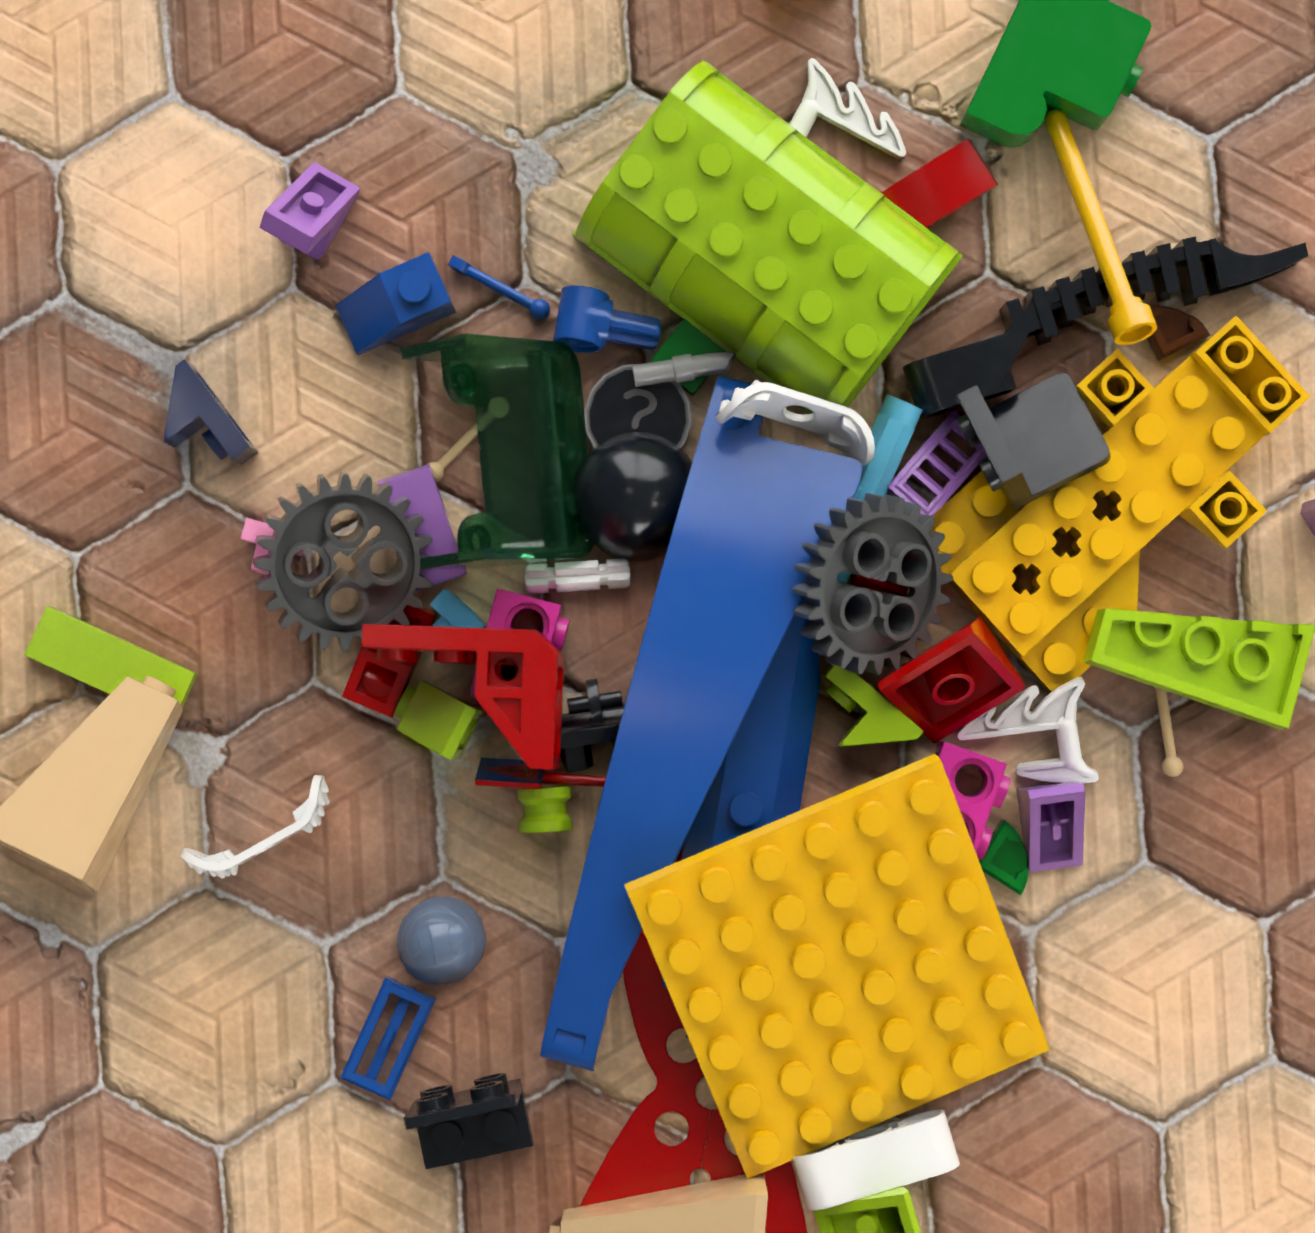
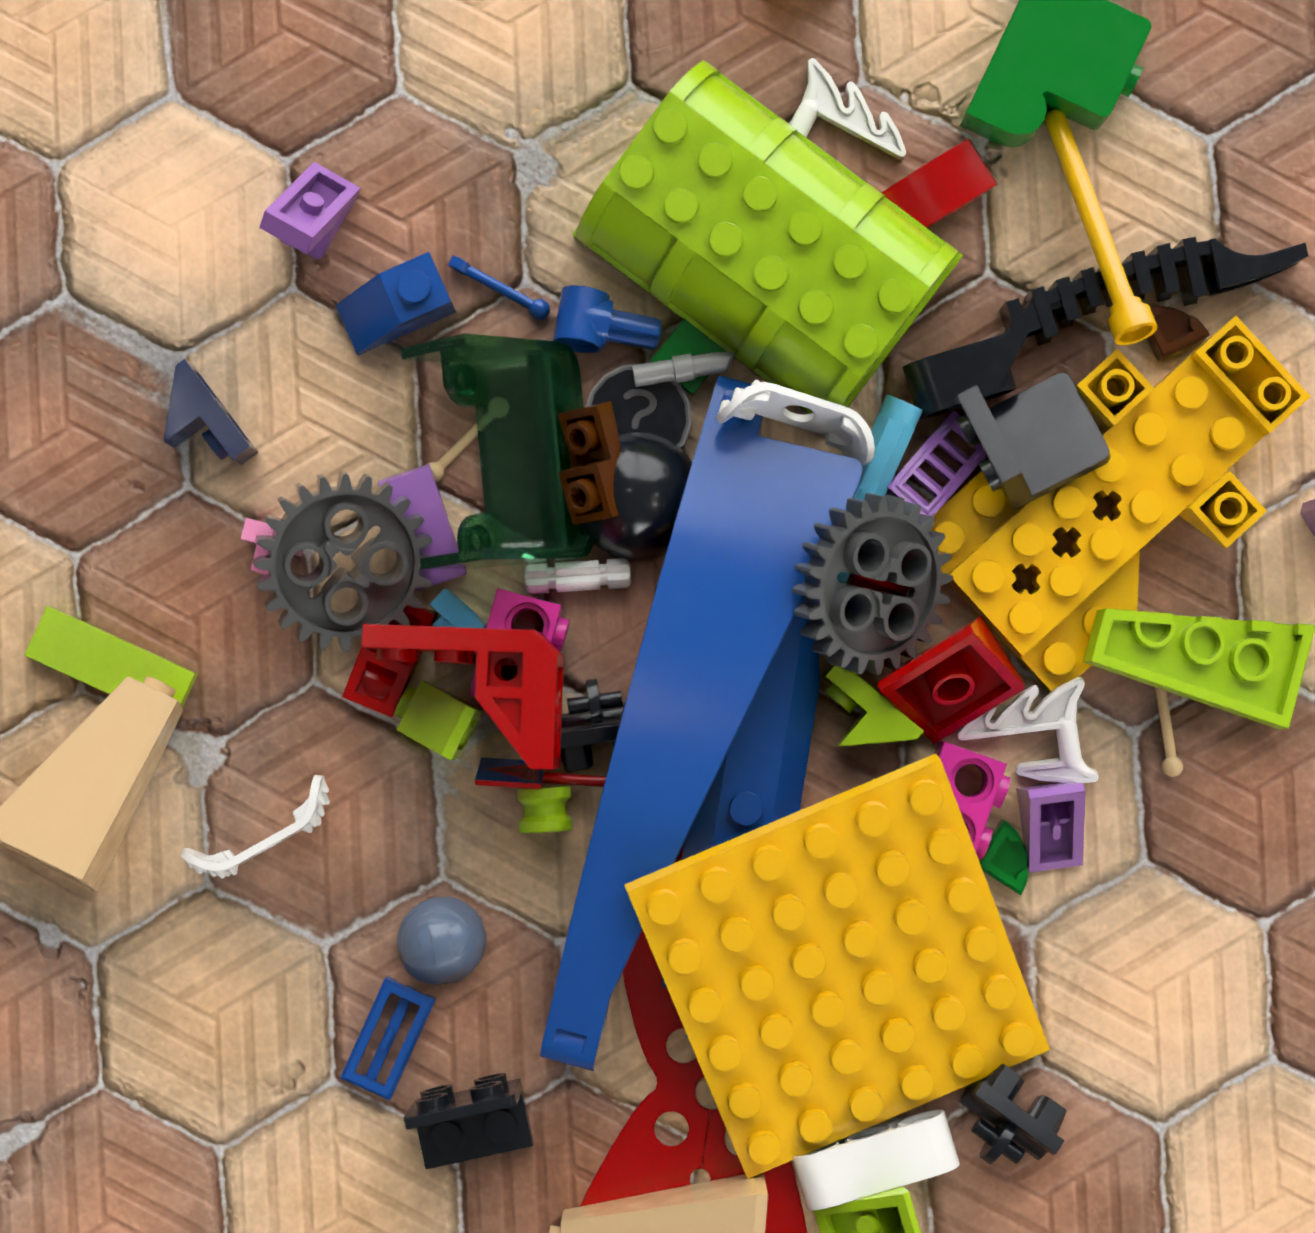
(590, 436): none -> reddish brown slope
(1008, 1127): none -> black hips

